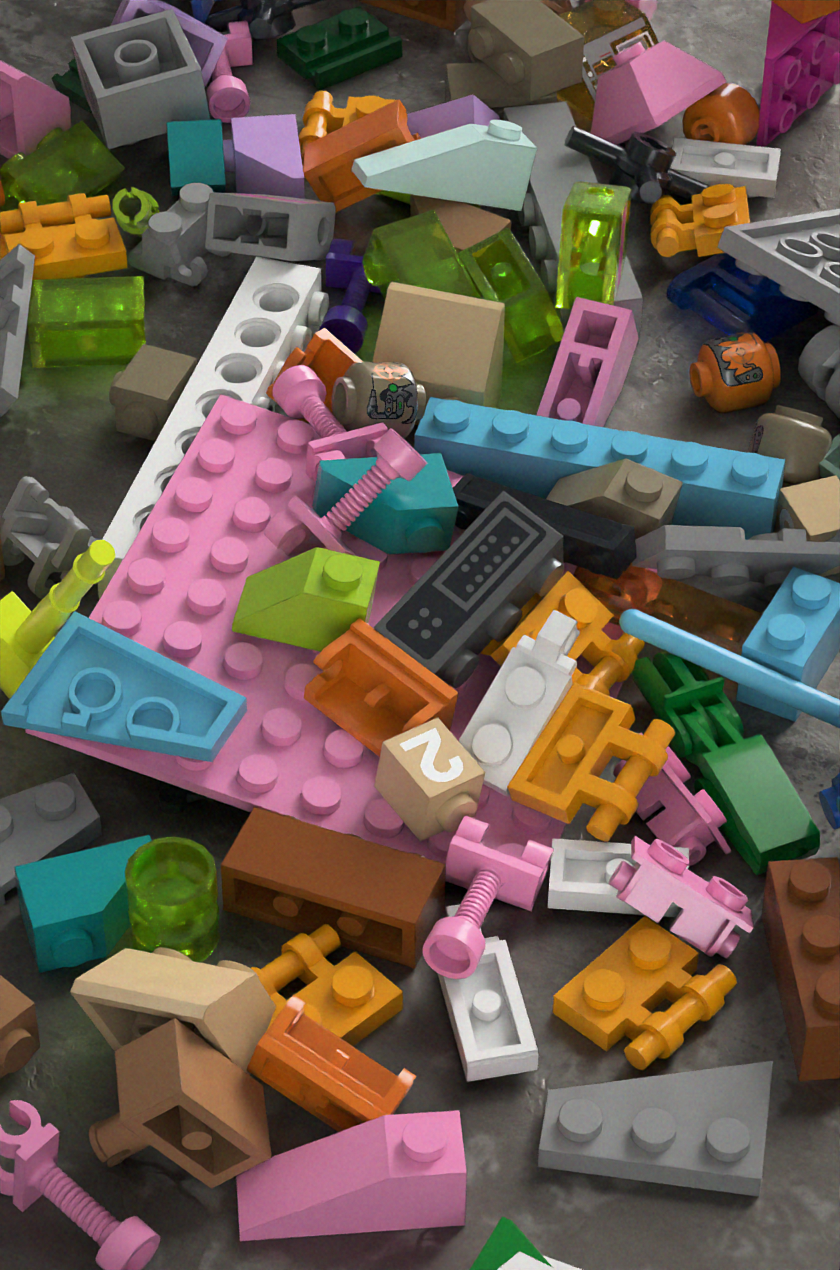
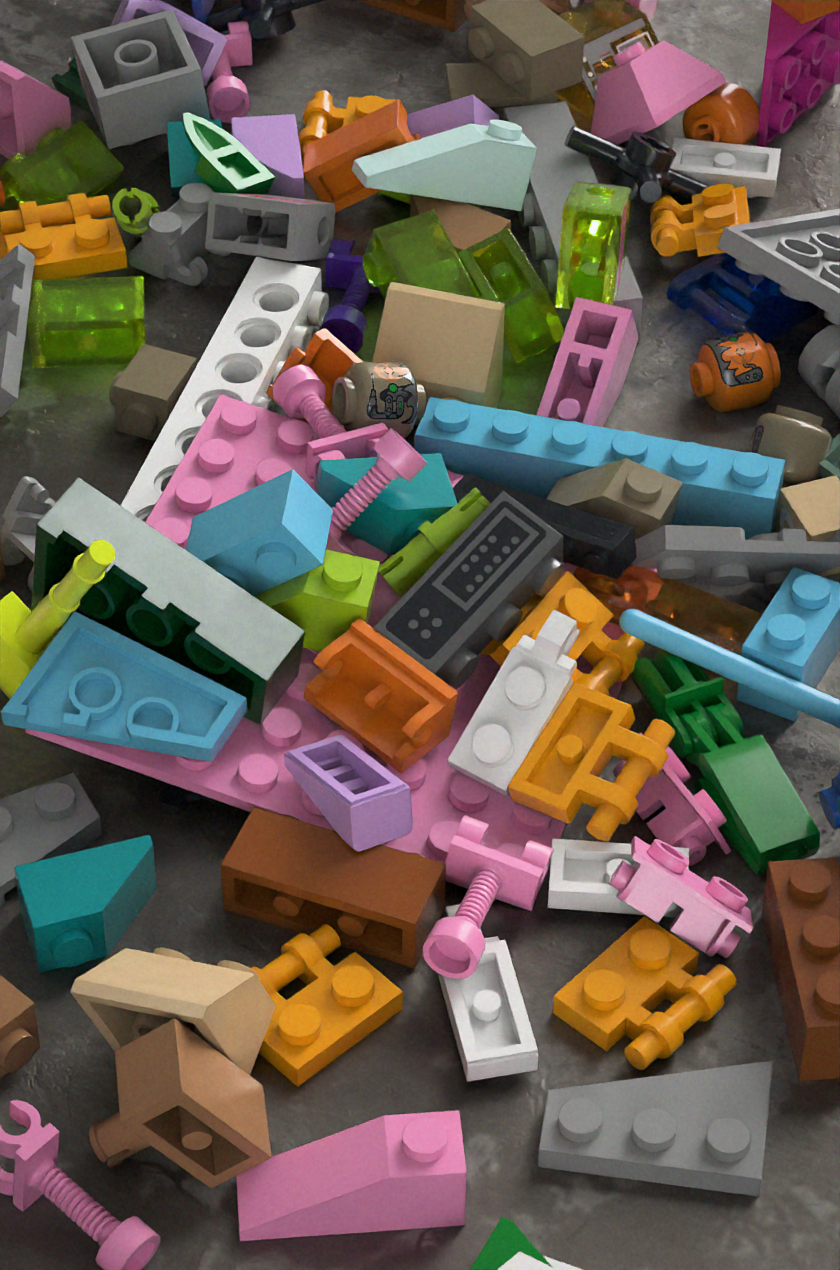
(169, 599): none -> wedge
(173, 898): clear neon green wheel -> none
(224, 160): none -> green plate
(264, 534): none -> medium azure brick
(325, 1071): orange hinge -> none
(339, 47): dark green plate -> none
(358, 798): none -> lavender slope
(414, 559): none -> lime pin
(429, 779): tan brick -> none

